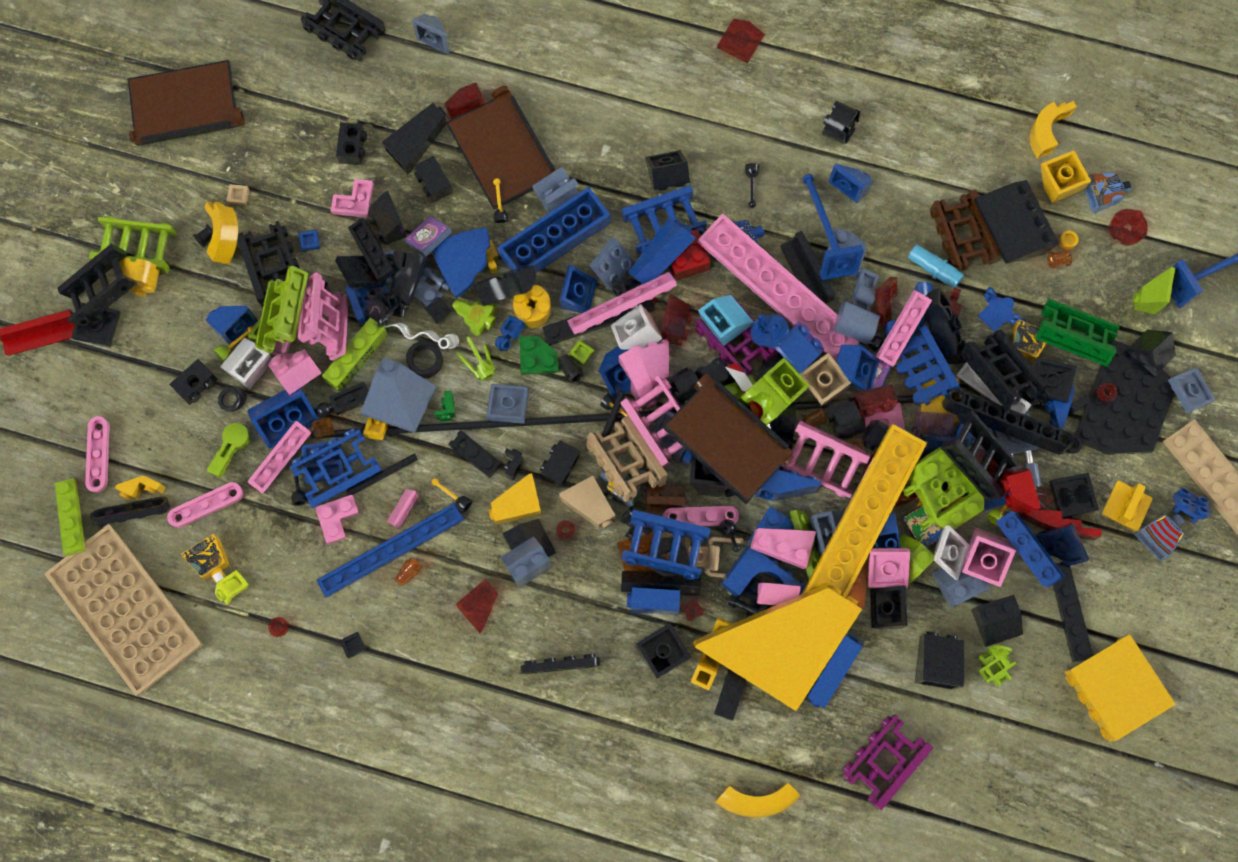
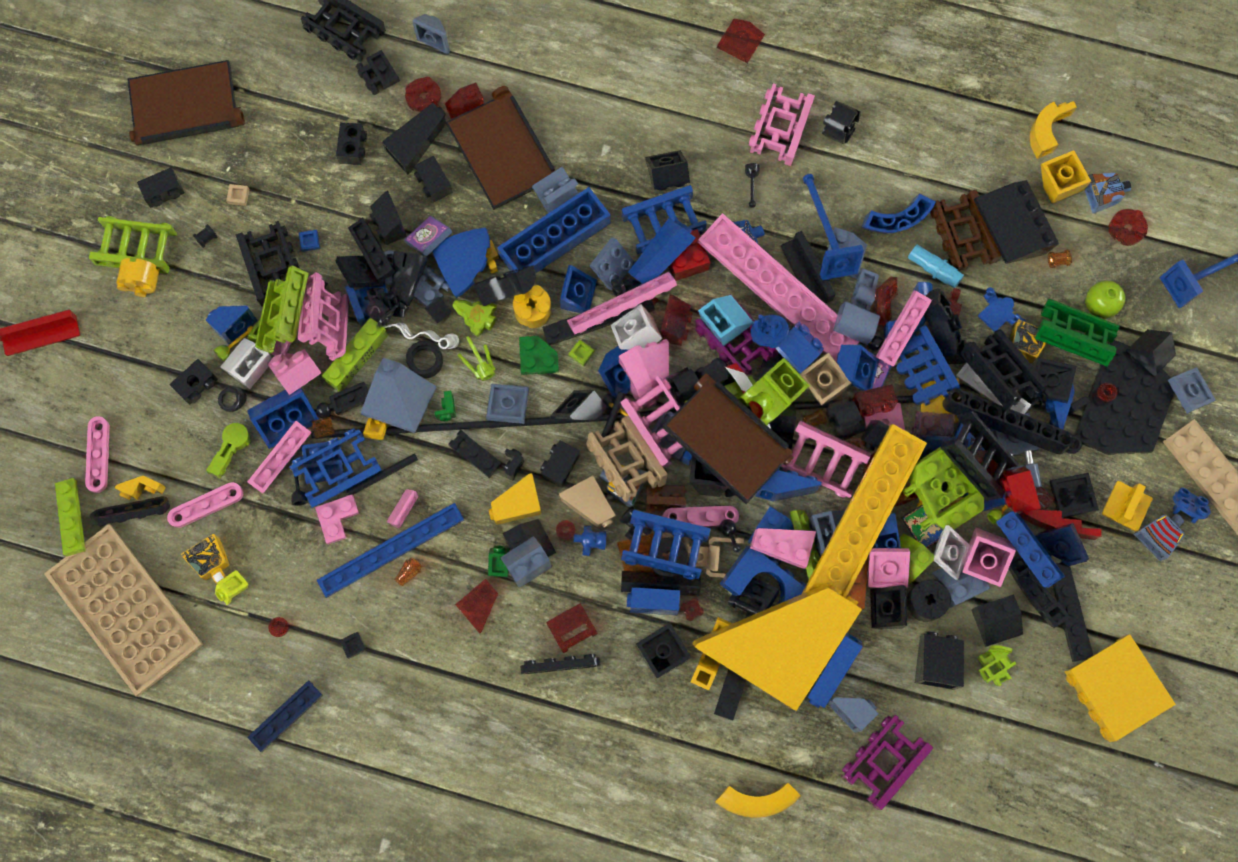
(89, 274): black fence -> none
(99, 330): black tile -> none
(160, 187): none -> black brick
(224, 232): yellow arch -> none
(285, 716): none -> dark blue plate
(358, 203): bright pink plate -> none
(382, 69): none -> black plate
(419, 86): none -> clear red plate
(462, 503): hinge -> none
(495, 564): none -> green bracket
(500, 214): hinge -> none
(510, 329): blue plate -> none
(569, 621): none -> clear red plate
(571, 369): pearl dark grey cone -> none
(580, 406): none -> black slope
(591, 540): none -> blue piece
(776, 593): bright pink slope -> none
(795, 128): none -> bright pink fence
(850, 181): blue slope -> none
(854, 711): none -> sand blue slope
(892, 223): none -> blue brick
(918, 604): none -> black brick
(1037, 595): none -> black slope
(1068, 240): yellow tile -> none
(1105, 299): none -> lime cylinder
(1154, 294): lime slope -> none

